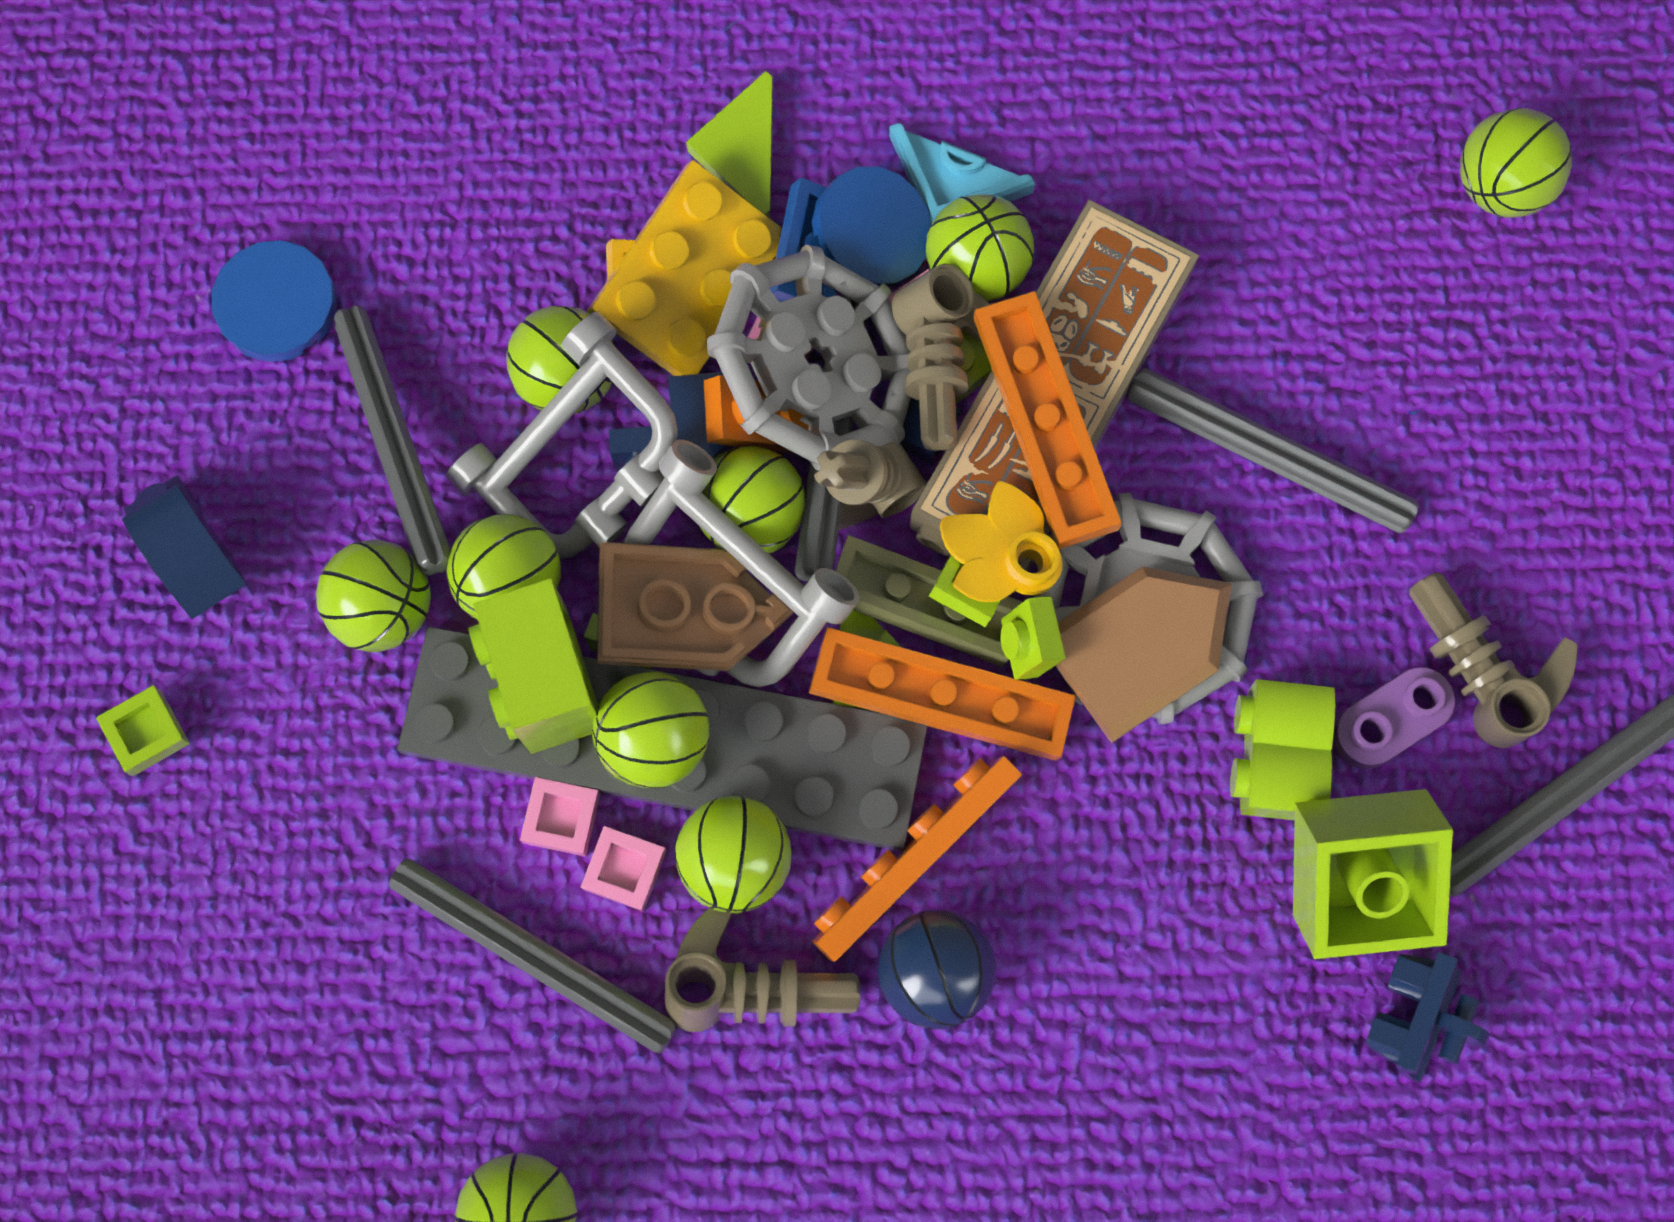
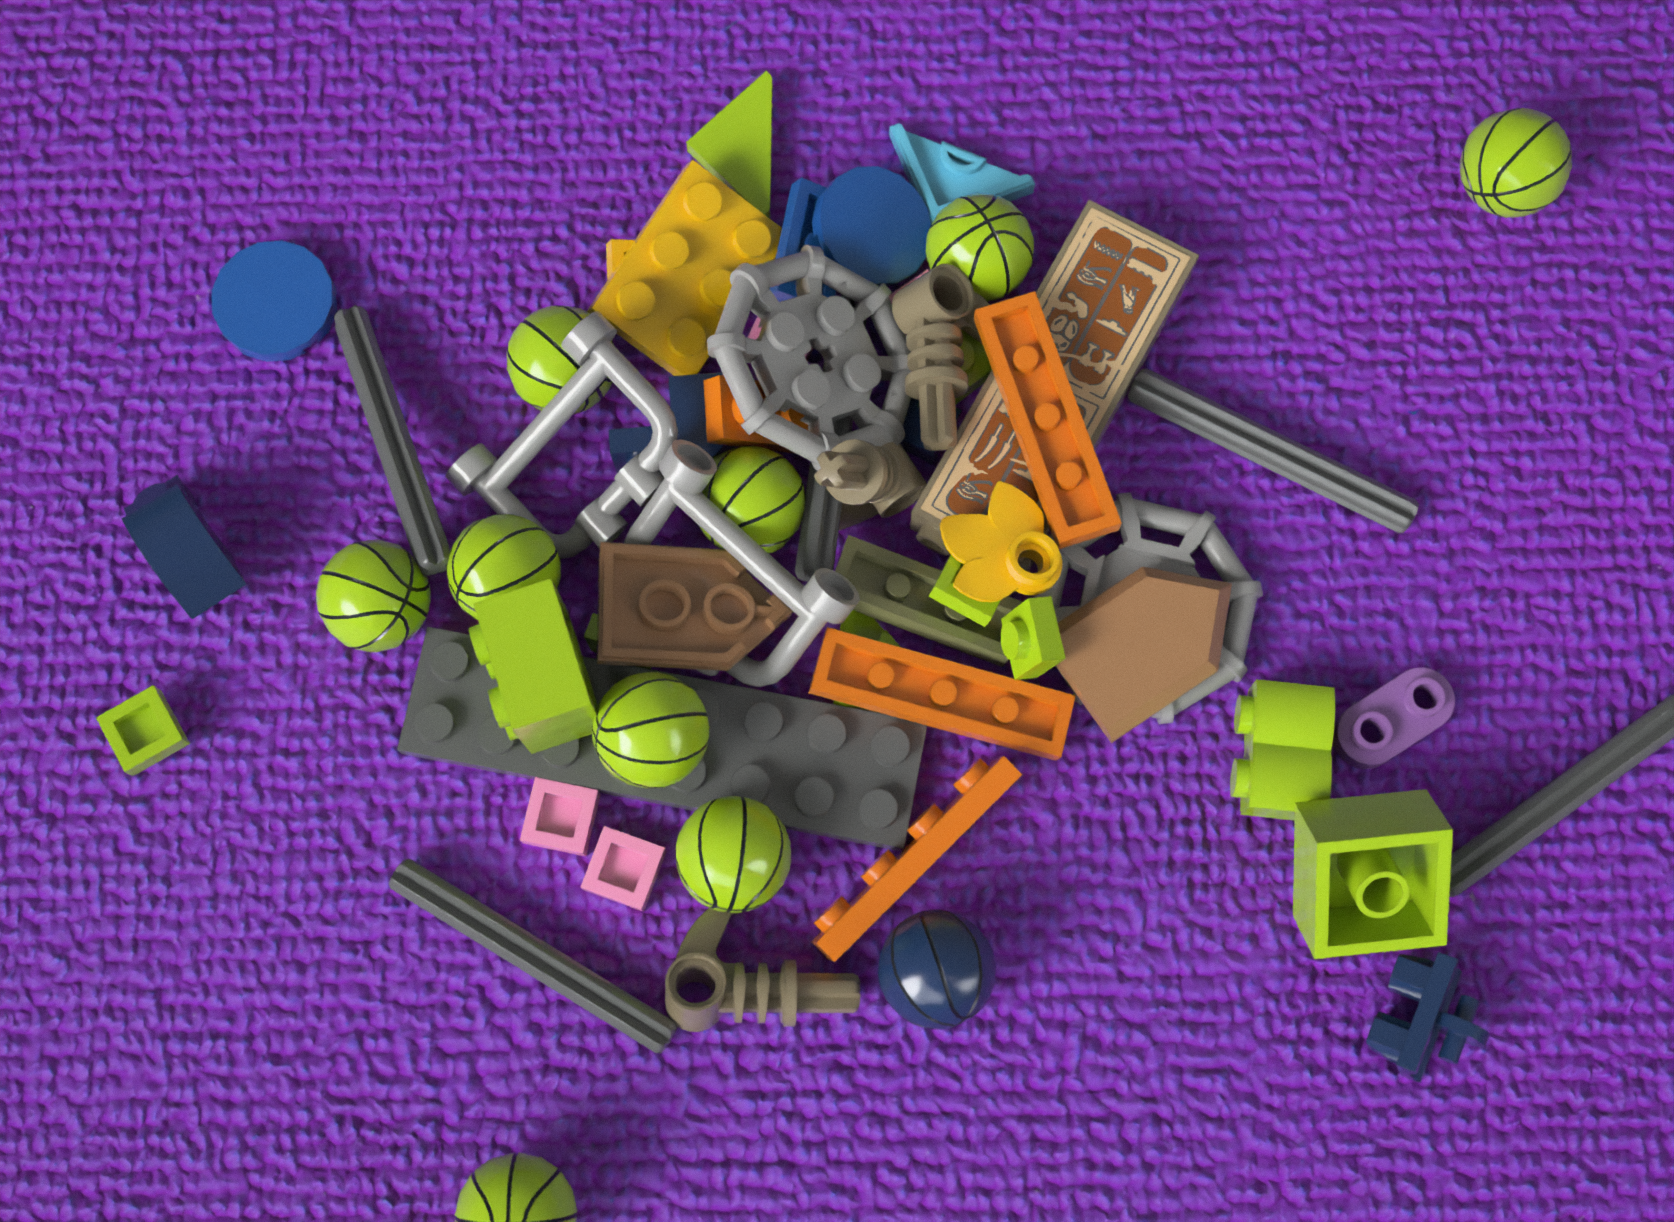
(1483, 671): dark tan piece -> none

